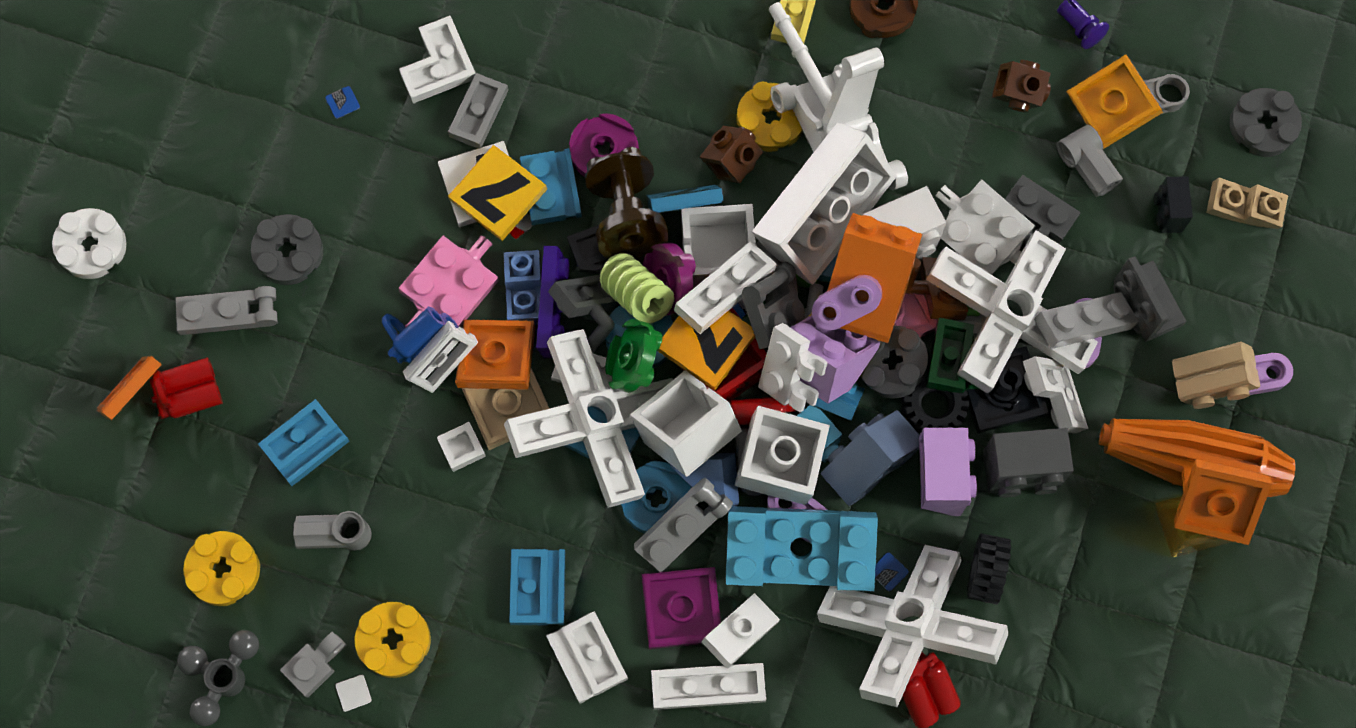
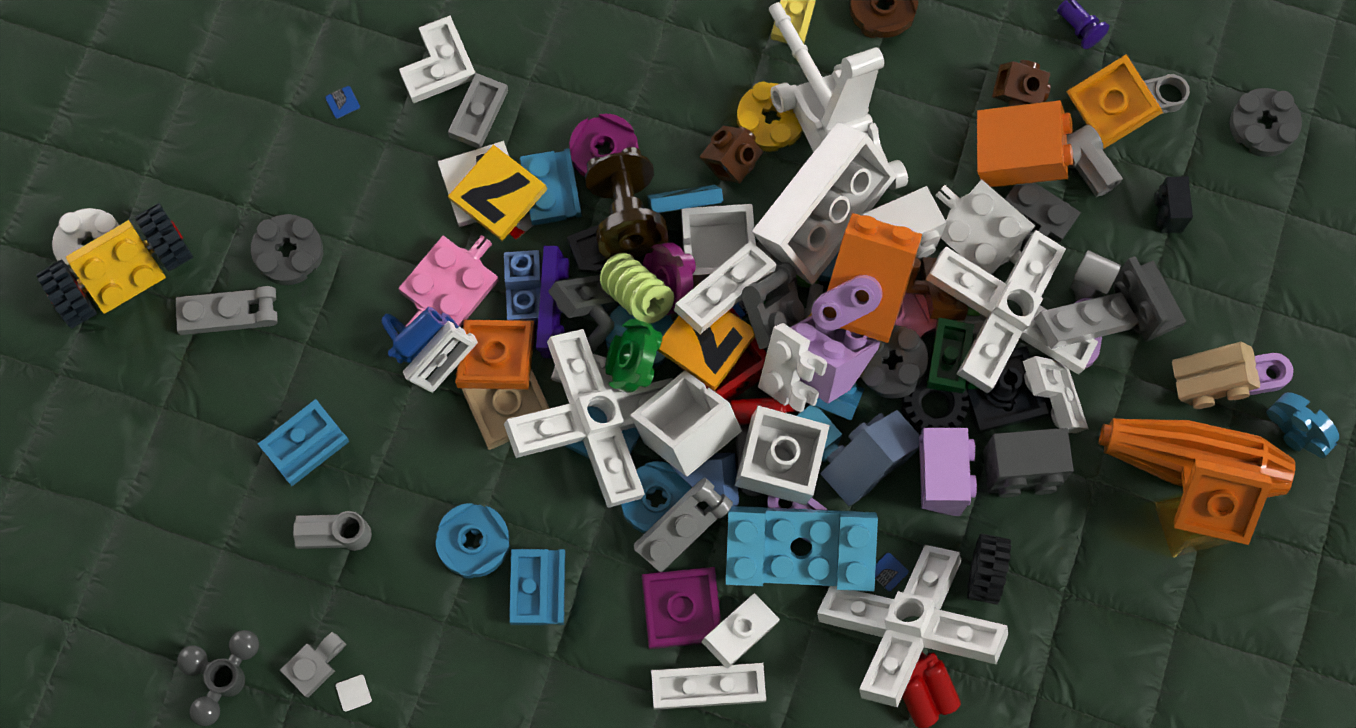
(114, 266): none -> plate
(128, 387): orange tile -> none
(185, 389): red piece -> none
(209, 551): yellow plate -> none
(375, 626): yellow plate -> none
(461, 446): white plate -> none
(470, 561): none -> dark azure plate
(587, 657): white plate -> none
(1023, 144): none -> orange brick
(1094, 276): none -> light grey piece
(1247, 205): tan slope -> none
(1303, 427): none -> dark azure plate

